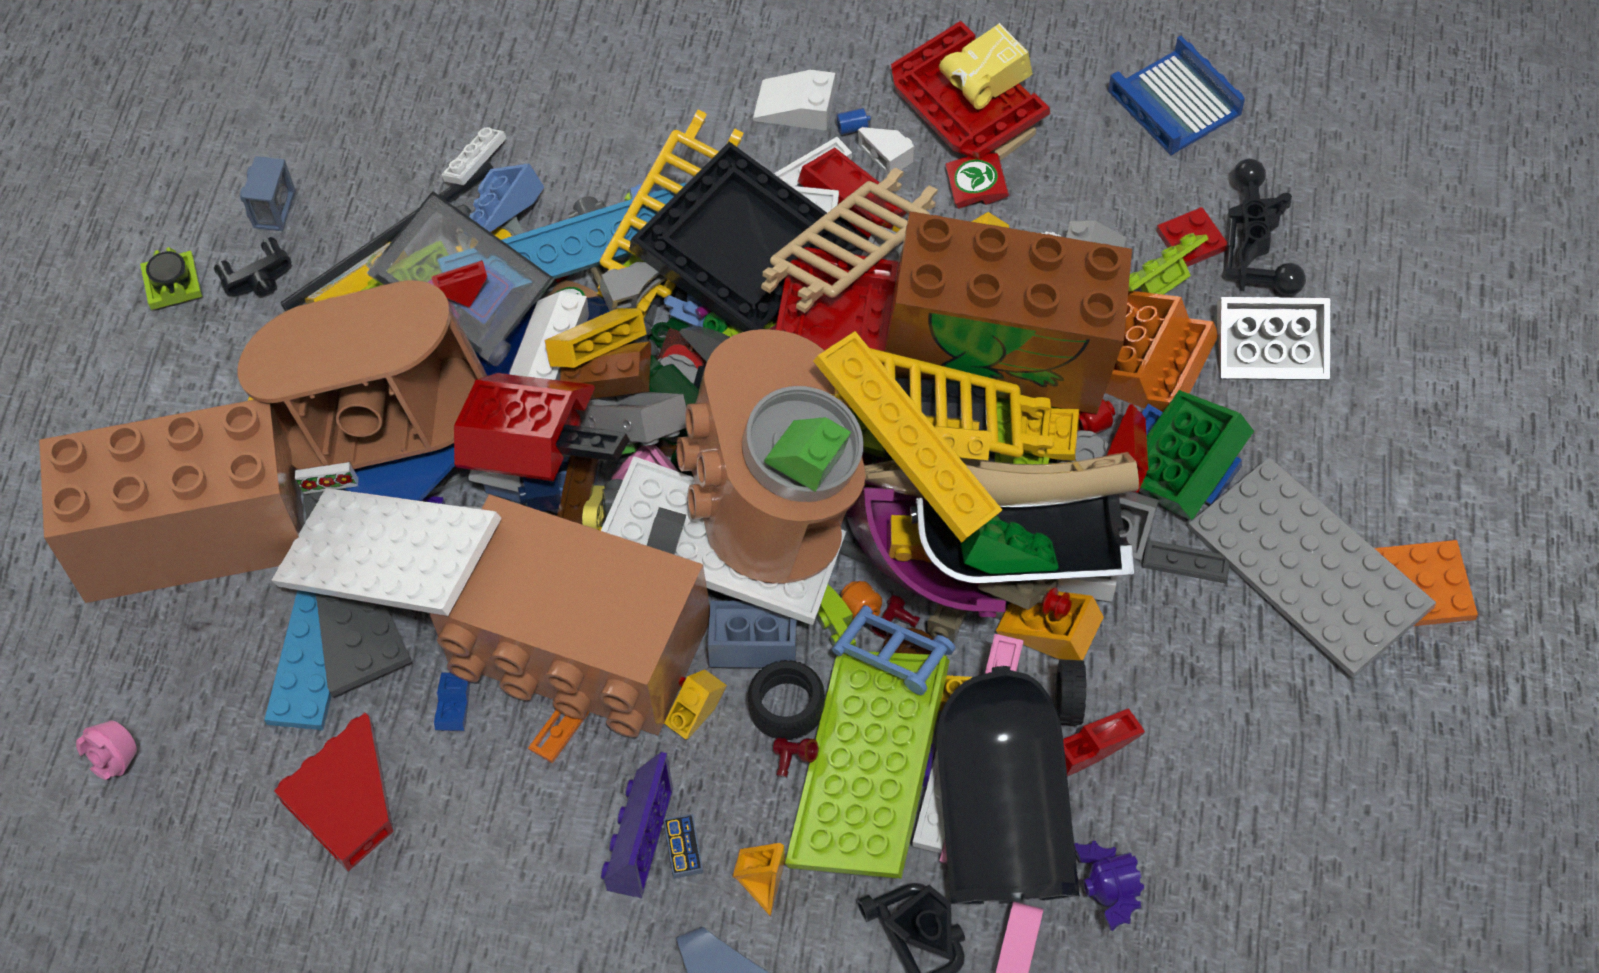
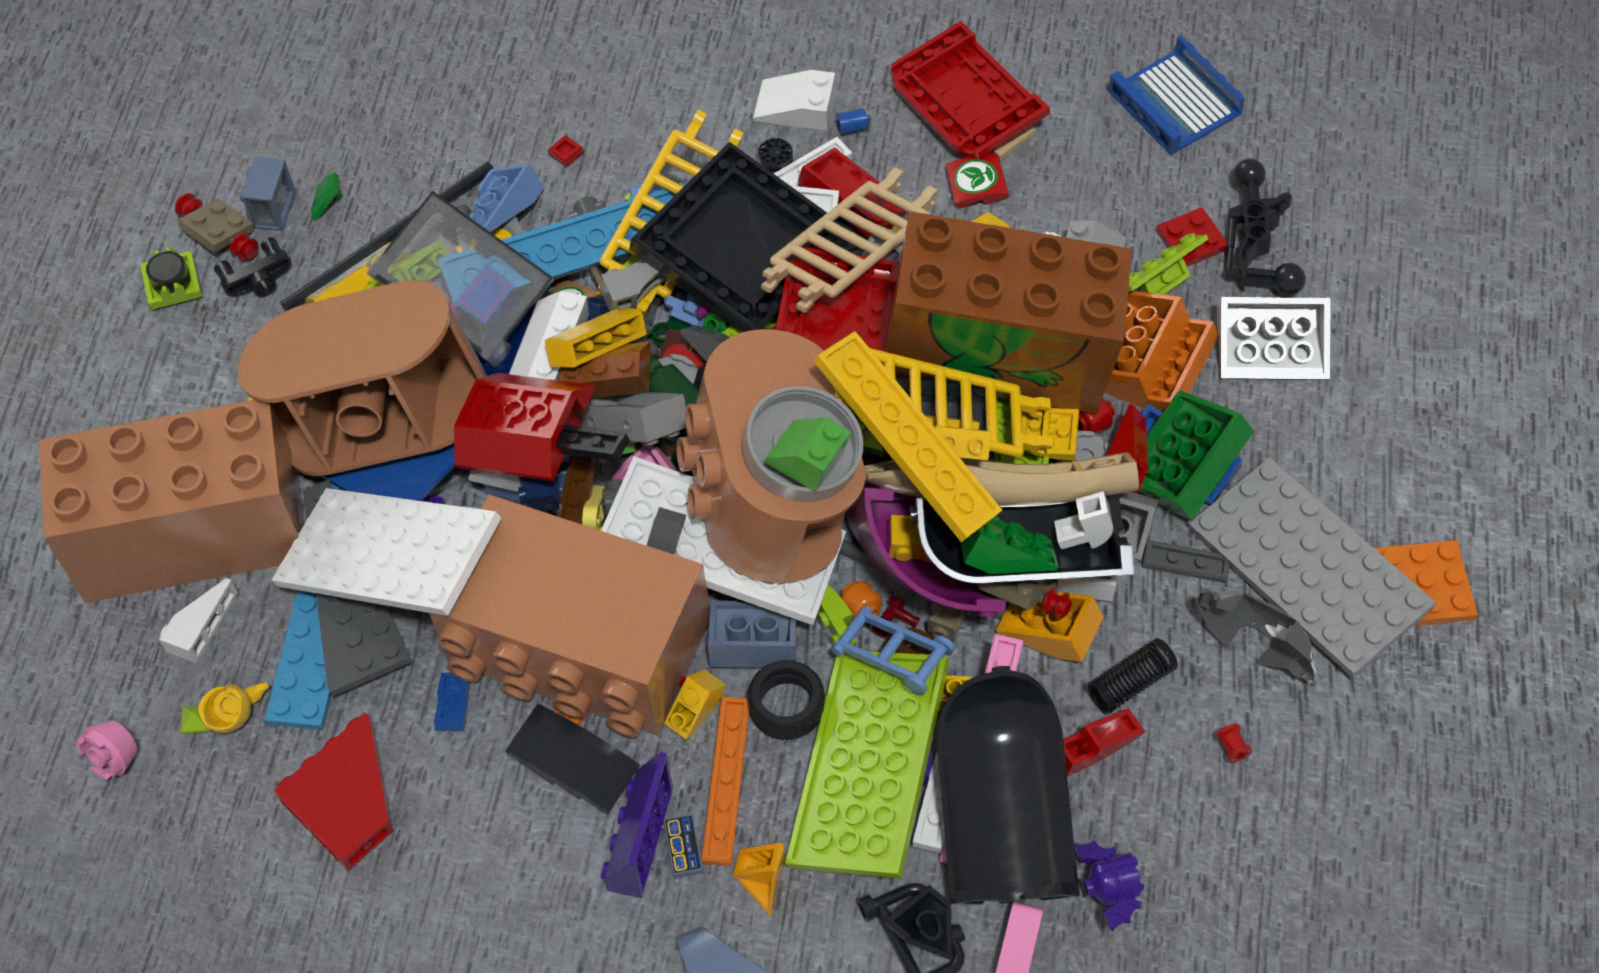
(191, 720): none -> lime slope
(196, 623): none -> white slope
(216, 226): none -> dark tan plate
(229, 706): none -> yellow hair
(324, 194): none -> green piece
(330, 476): tile -> none
(462, 283): red slope -> none
(473, 156): white tile -> none
(565, 151): none -> red tile
(572, 758): none -> black slope
(726, 782): none -> orange tile
(775, 154): none -> black wheel
(806, 750): dark red piece -> none
(886, 148): white slope -> none
(987, 66): light yellow piece -> none
(1071, 691): black tyre -> none
(1090, 525): none -> white brick
(1096, 686): none -> black piece
(1233, 743): none -> red bush
(1290, 642): none -> dark grey animal

